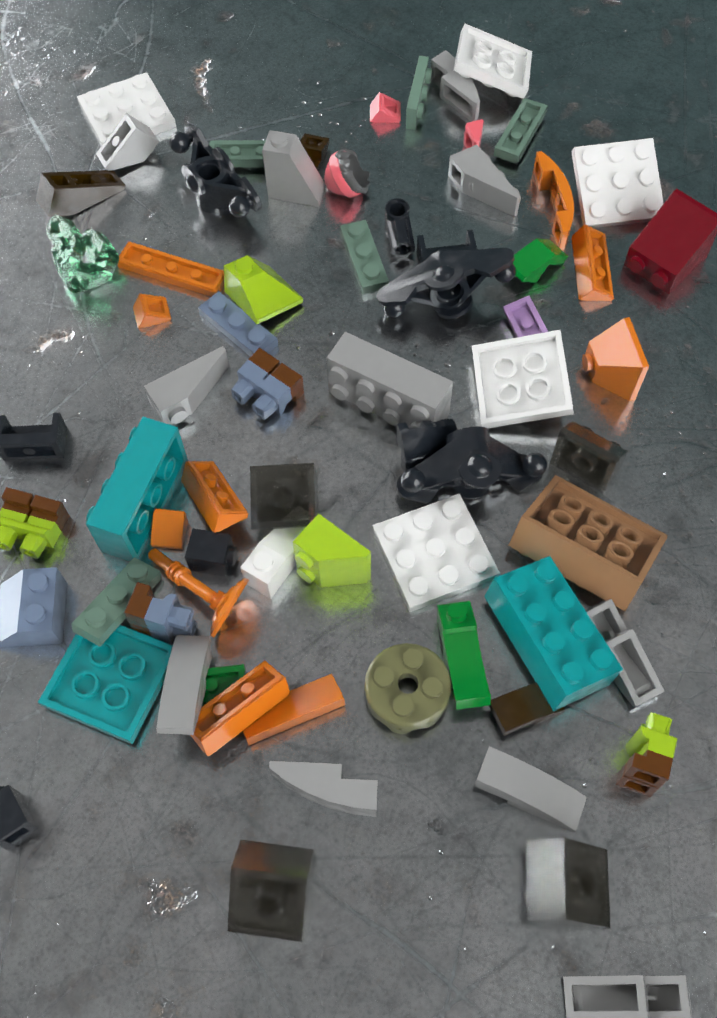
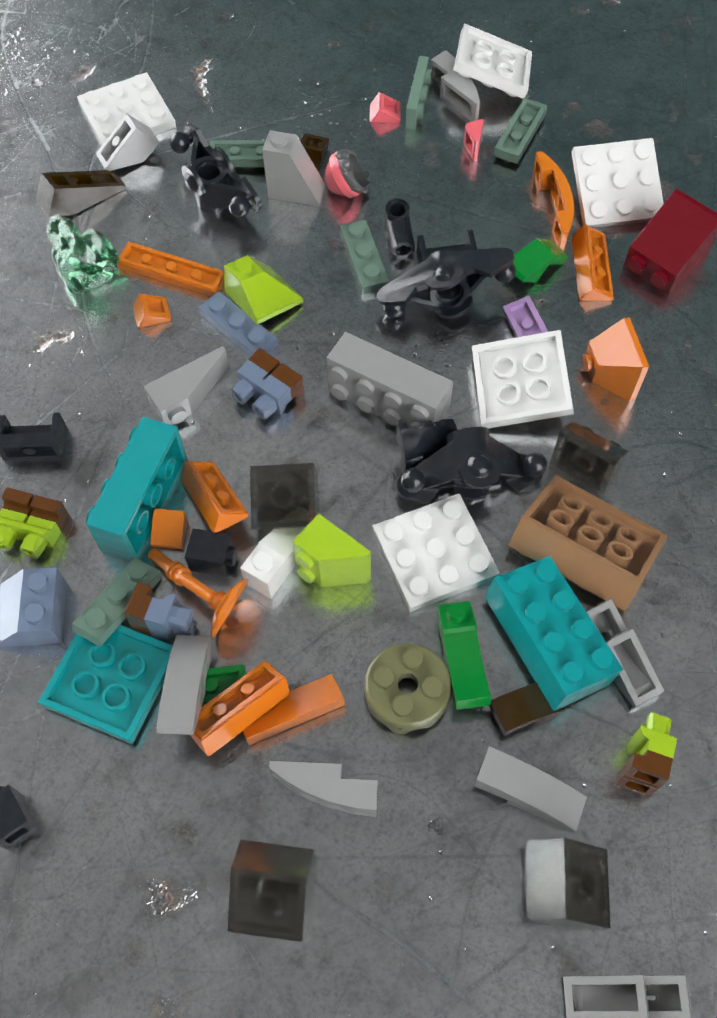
(481, 179): light grey slope -> none

